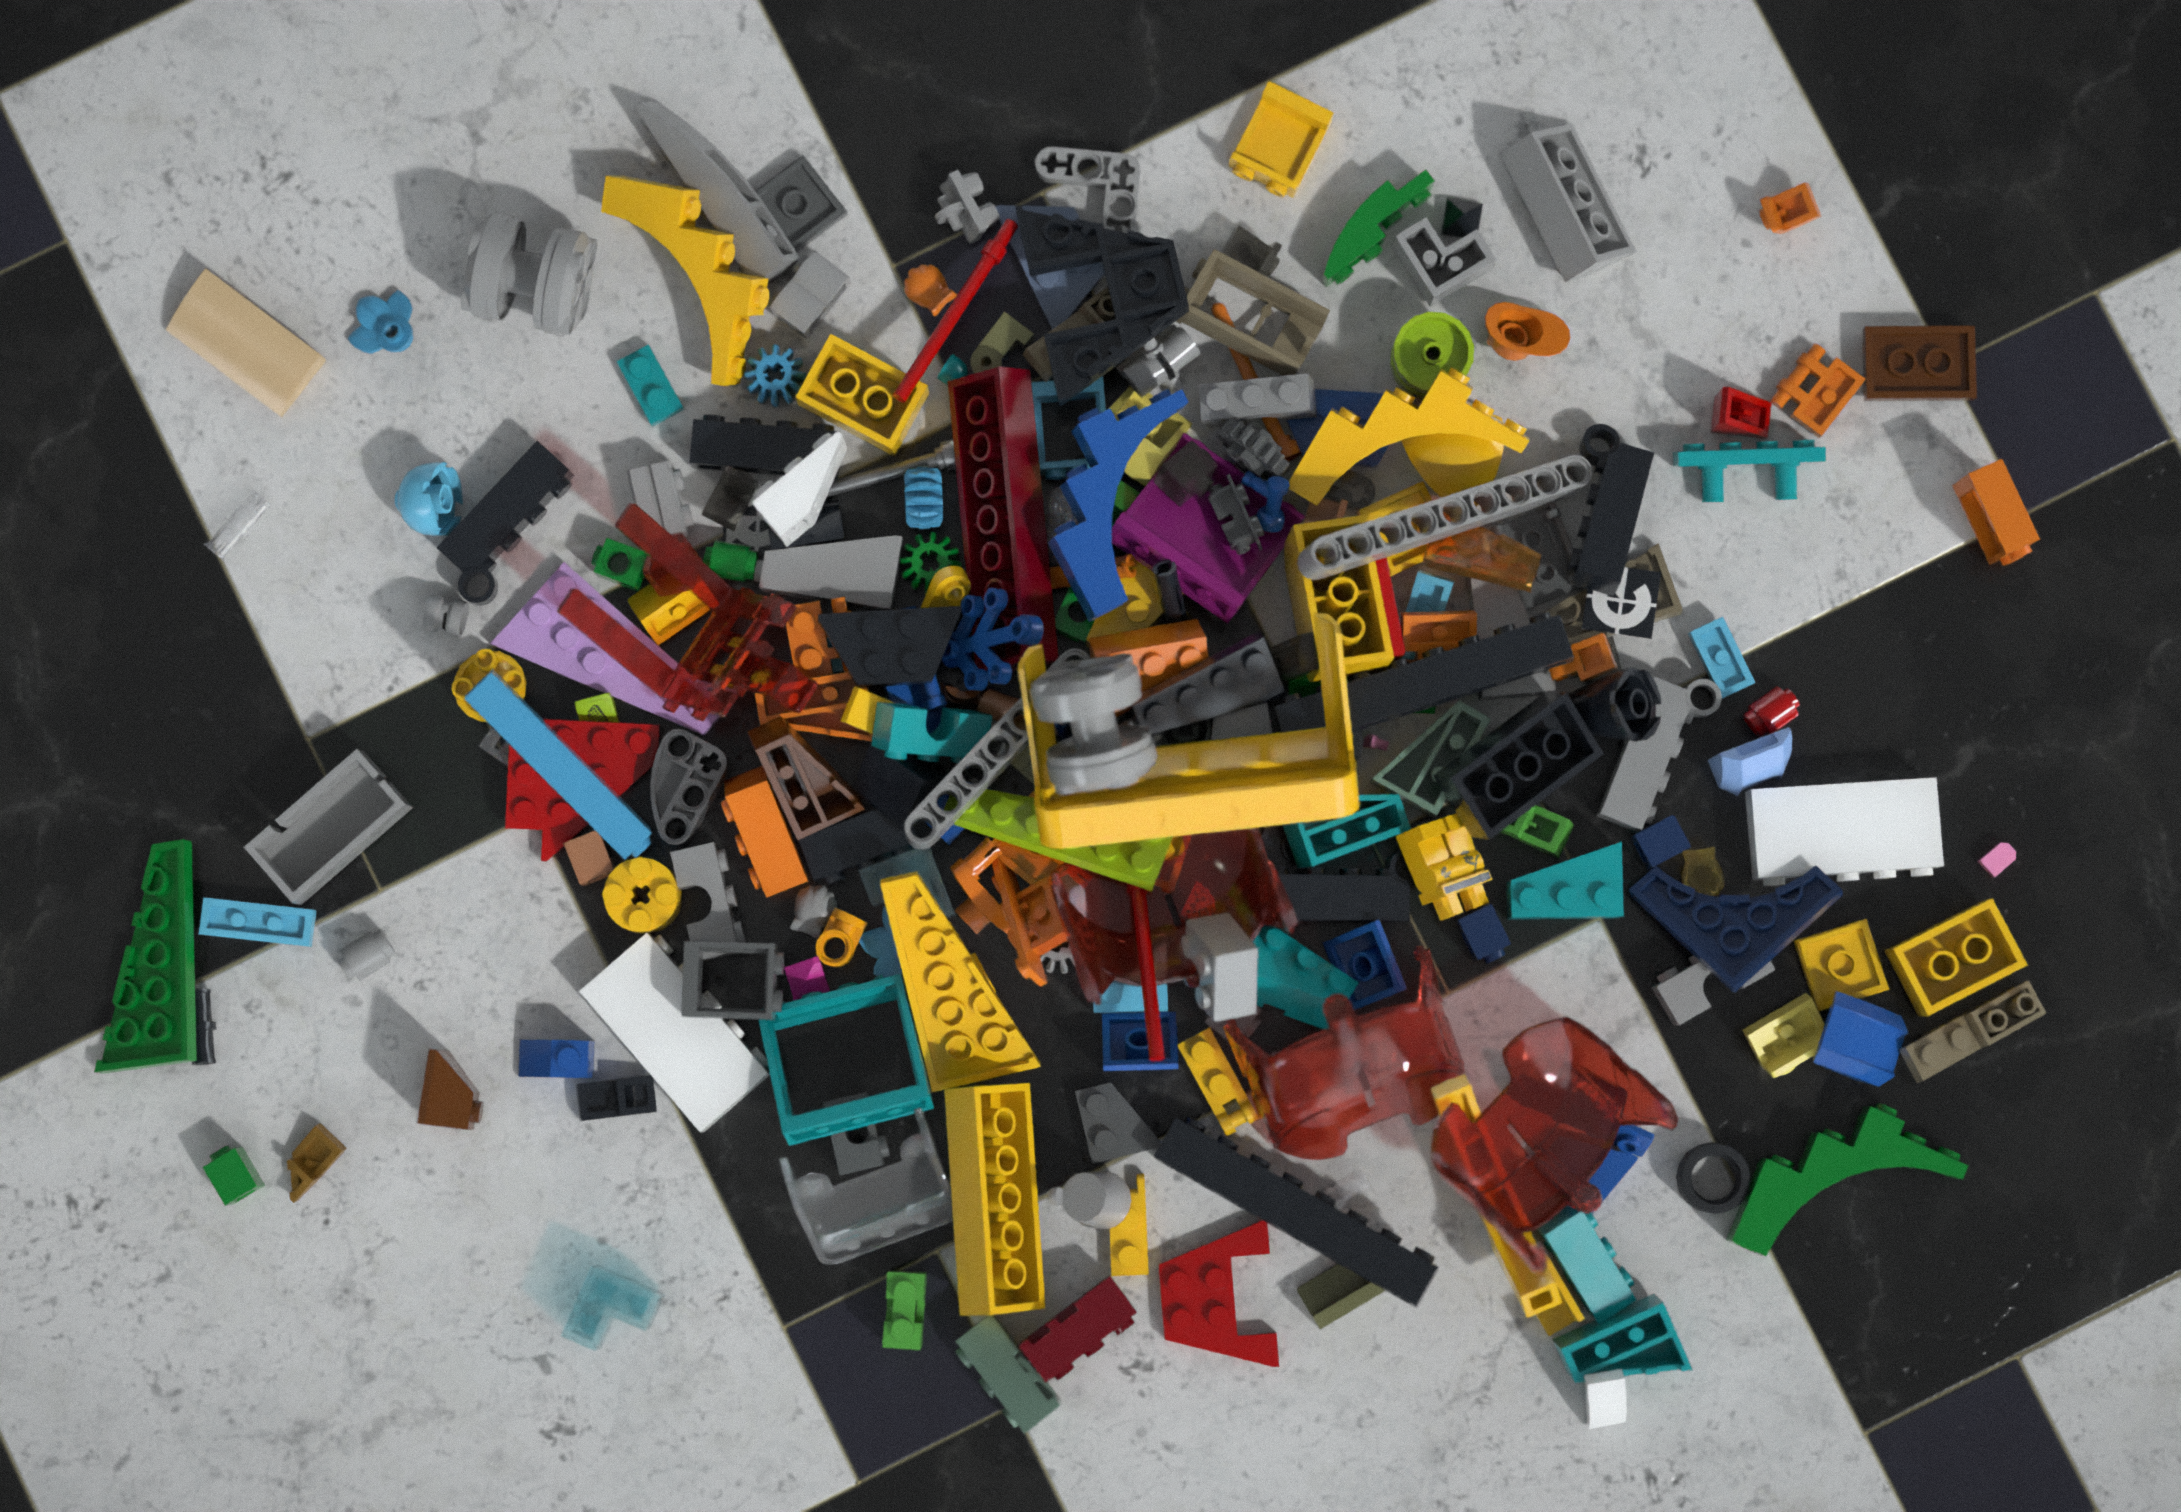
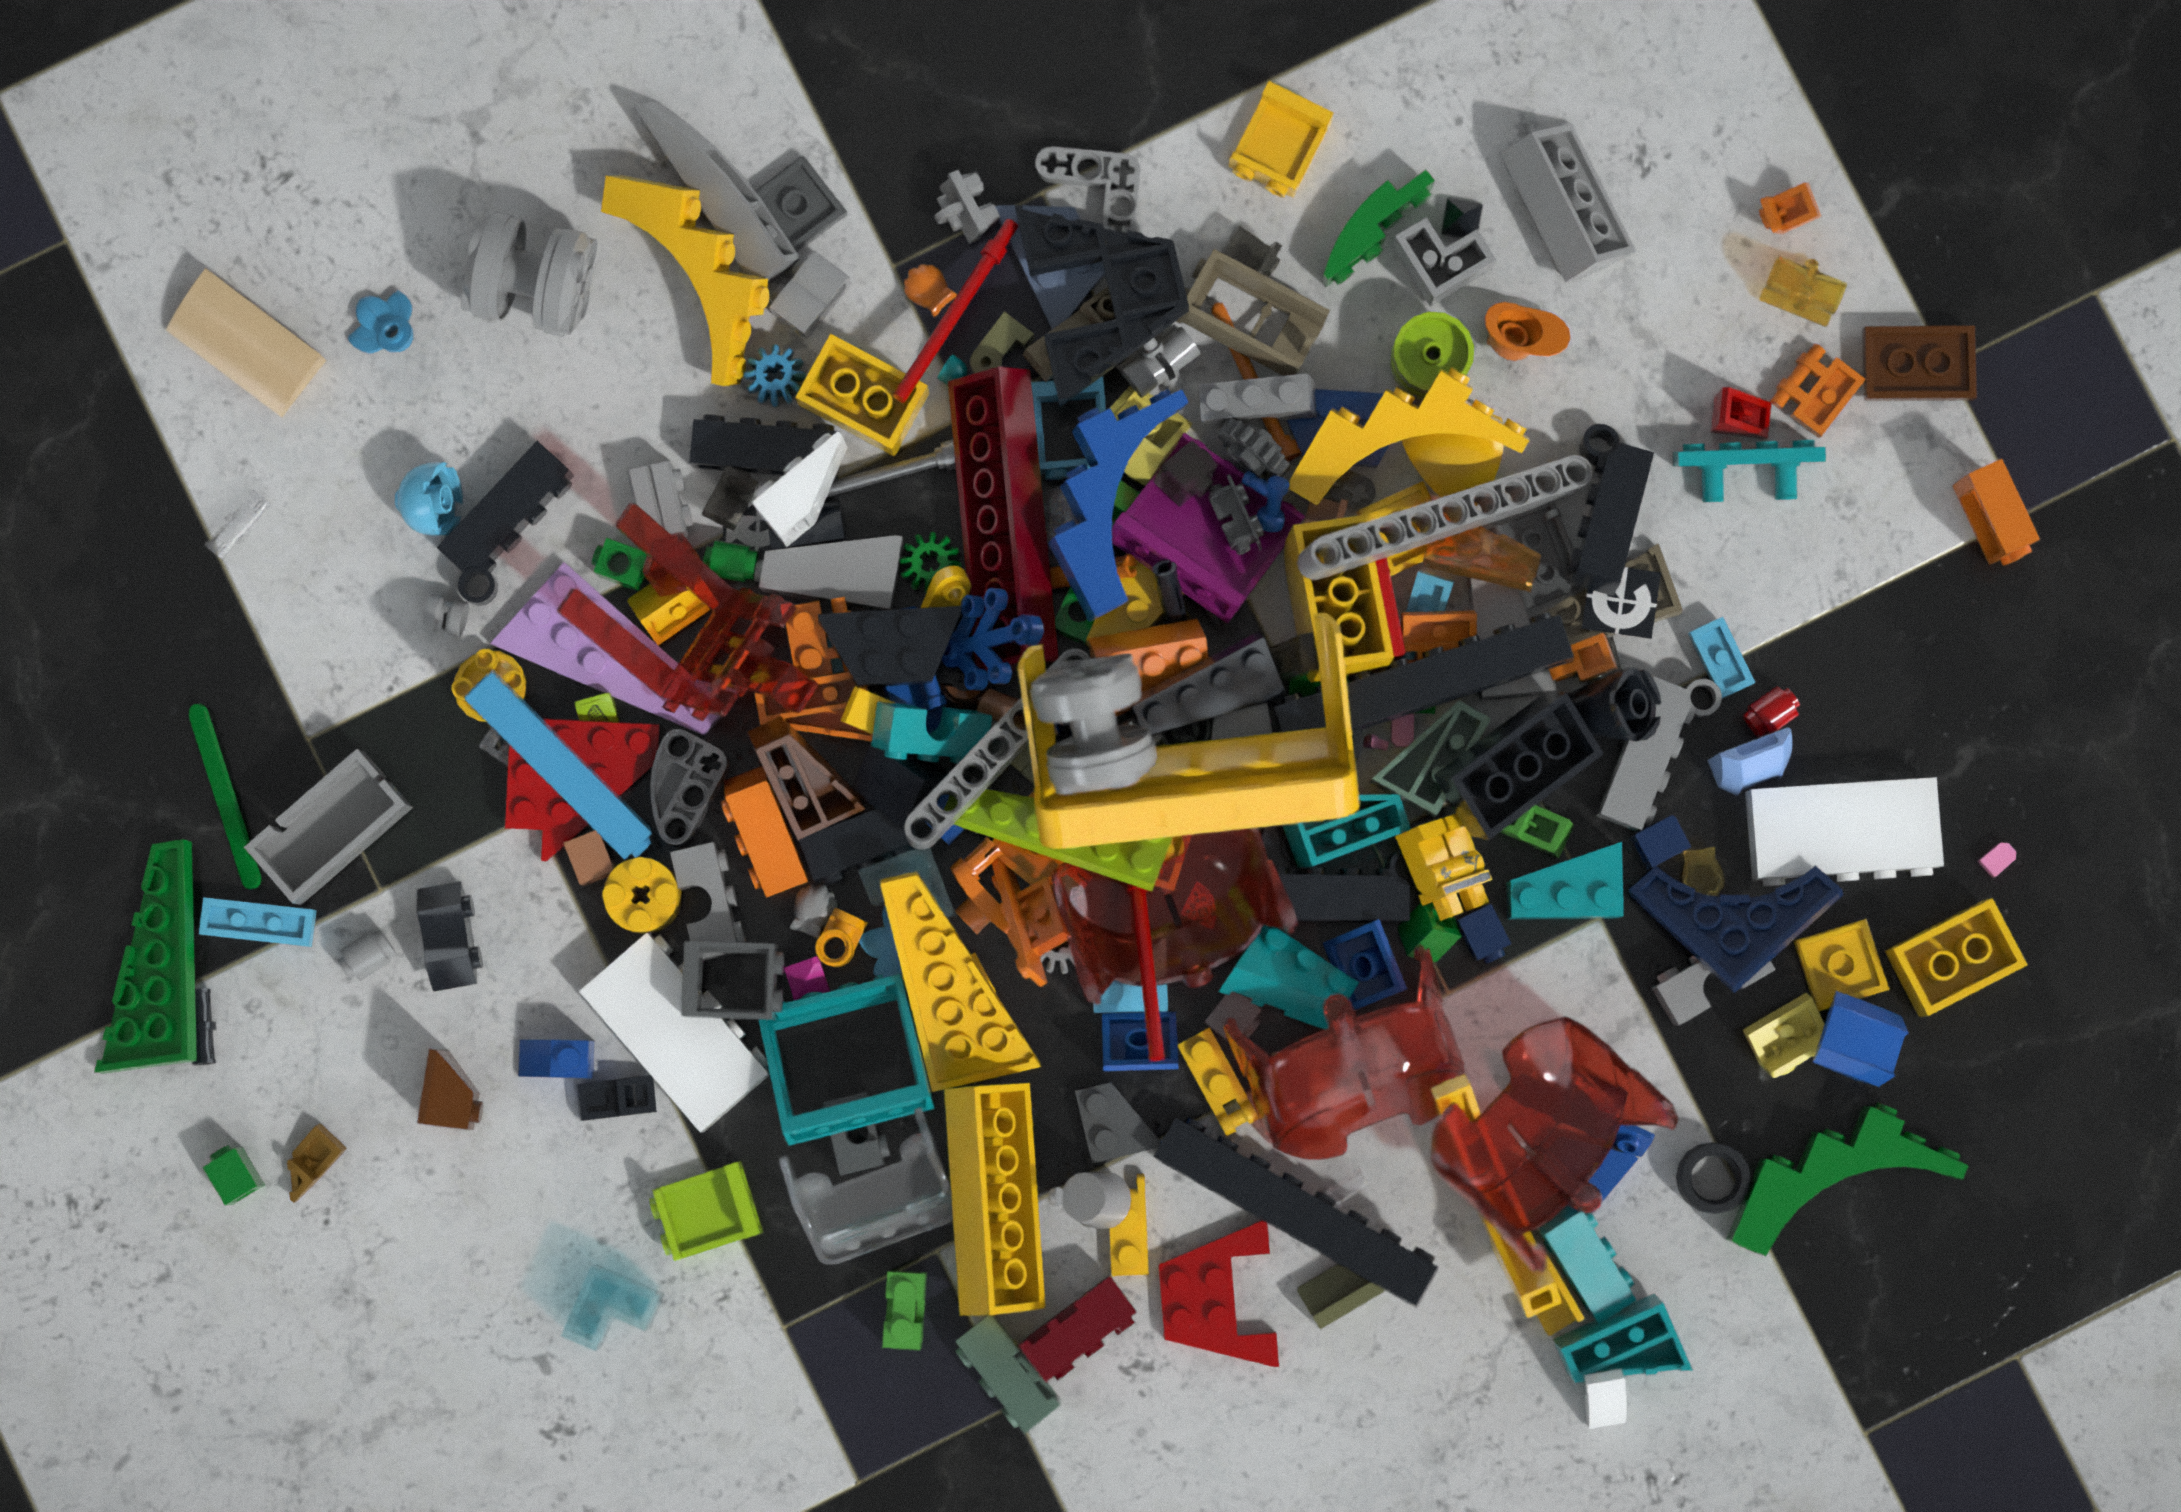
(224, 795): none -> green piece
(448, 936): none -> black brick
(650, 385): teal plate -> none
(705, 1211): none -> lime panel
(923, 497): dark azure gear -> none
(1225, 965): light grey brick -> none
(1402, 731): none -> bright pink piece
(1428, 931): none -> green panel
(1803, 290): none -> clear yellow pin
(1972, 1031): dark tan slope -> none

